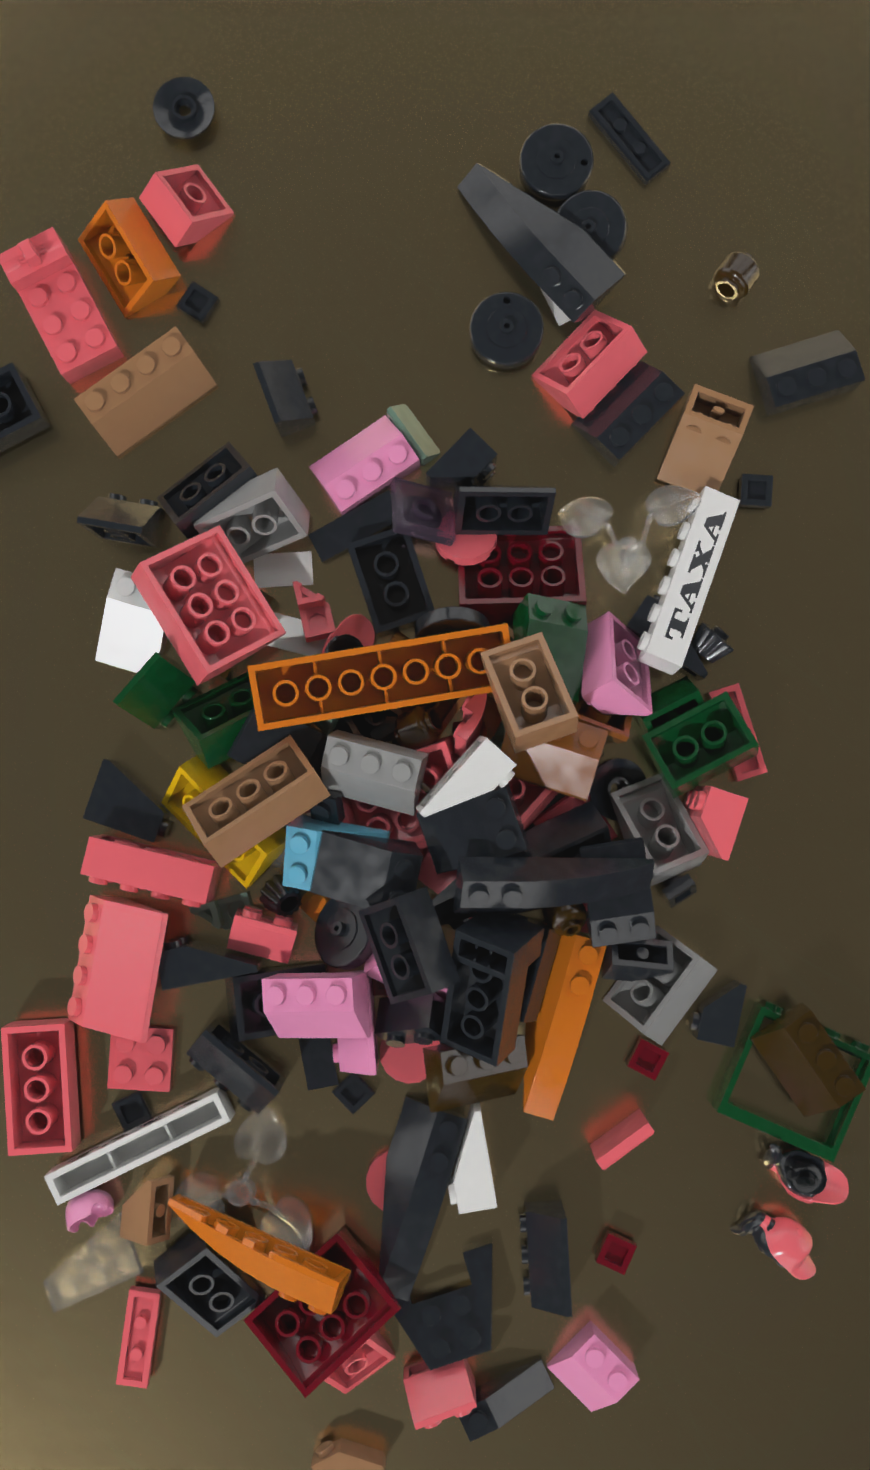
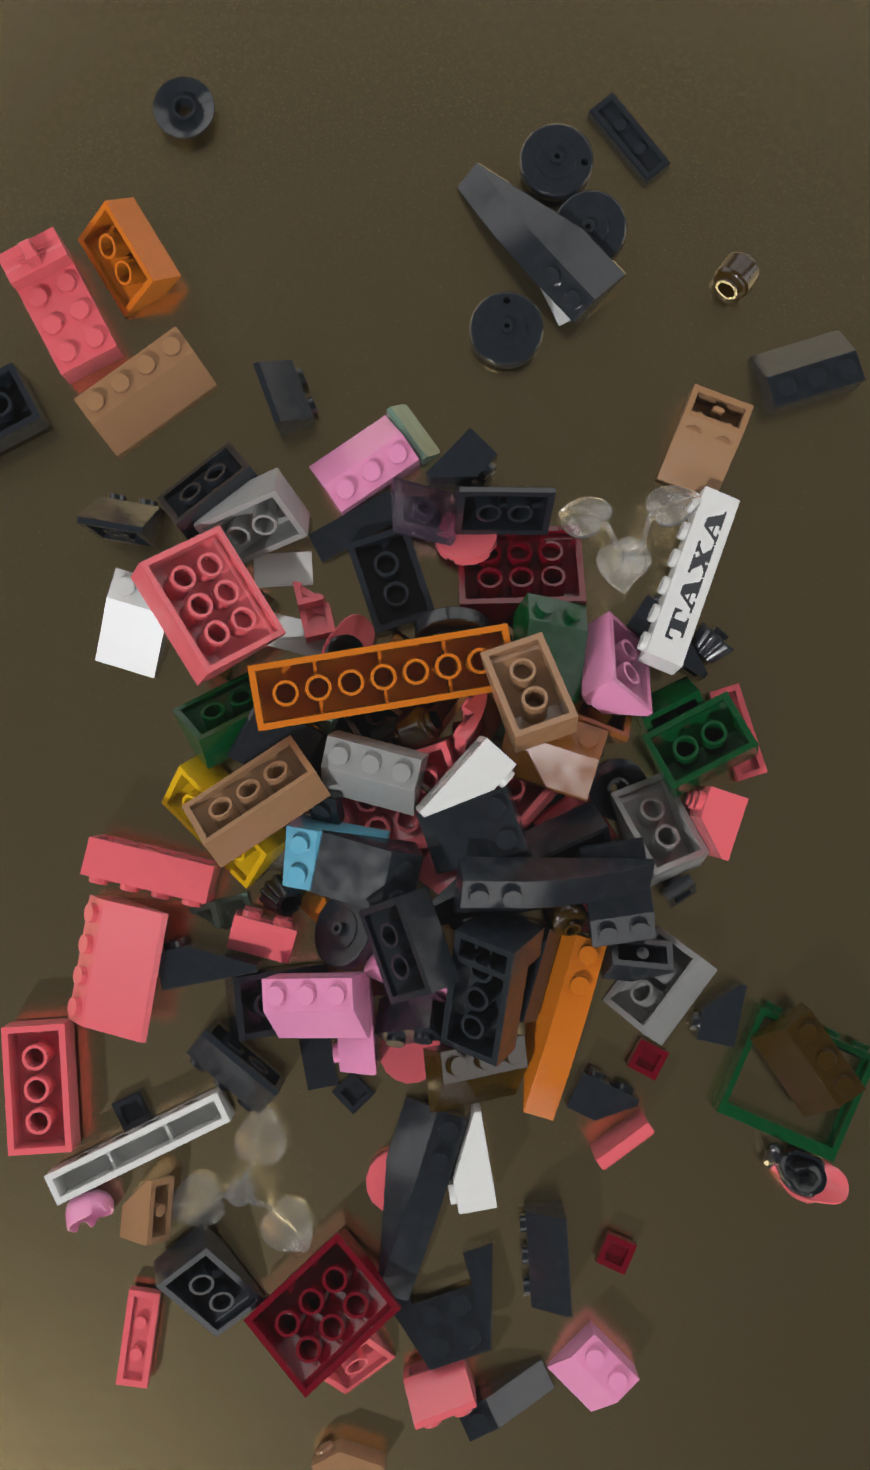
(94, 1268): clear wing -> none
(126, 805): black slope -> none
(143, 1065): coral plate -> none
(156, 691): dark green slope -> none
(185, 204): coral slope -> none
(197, 303): black tile -> none
(267, 1258): orange wedge -> none
(590, 363): coral slope -> none
(598, 1097): none -> black slope
(629, 412): black slope -> none
(755, 491): black plate -> none
(781, 1240): coral hair -> none

